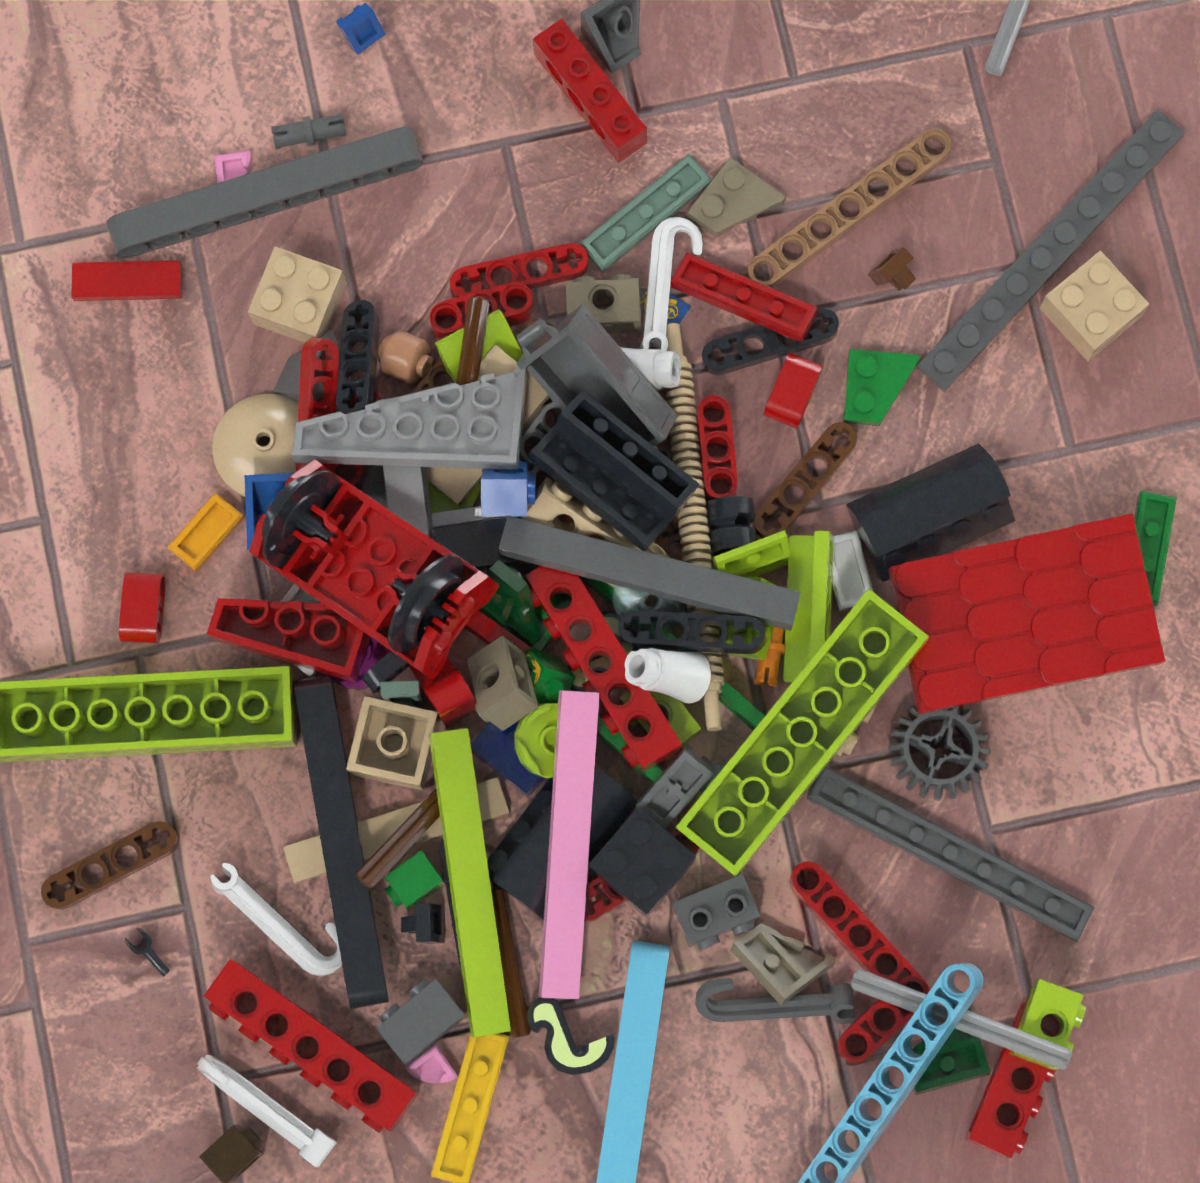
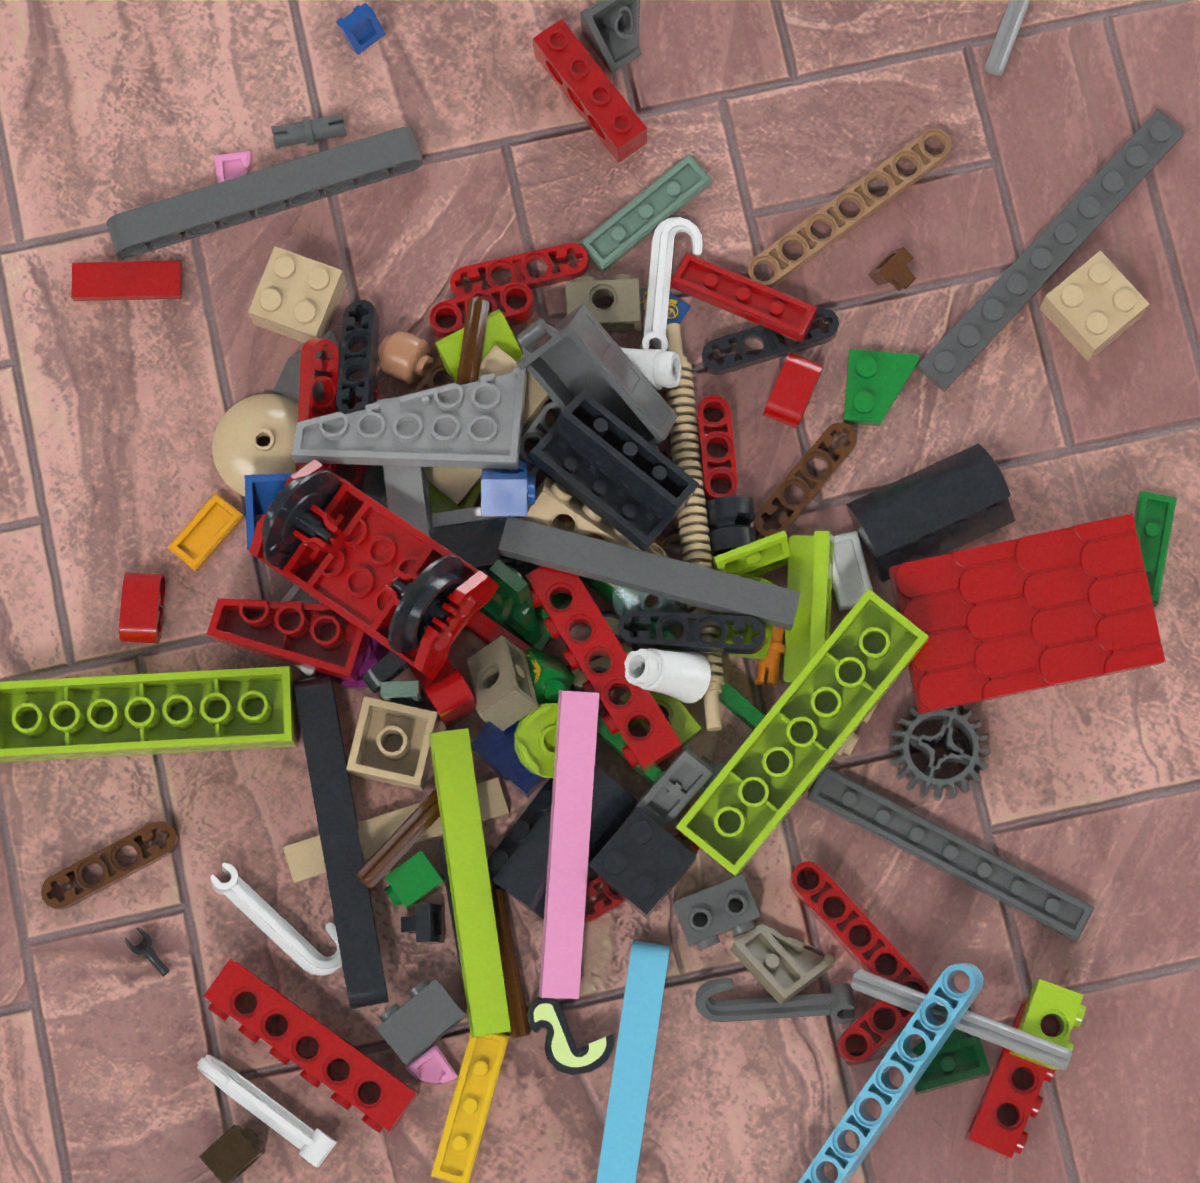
(733, 199): dark tan wing -> none

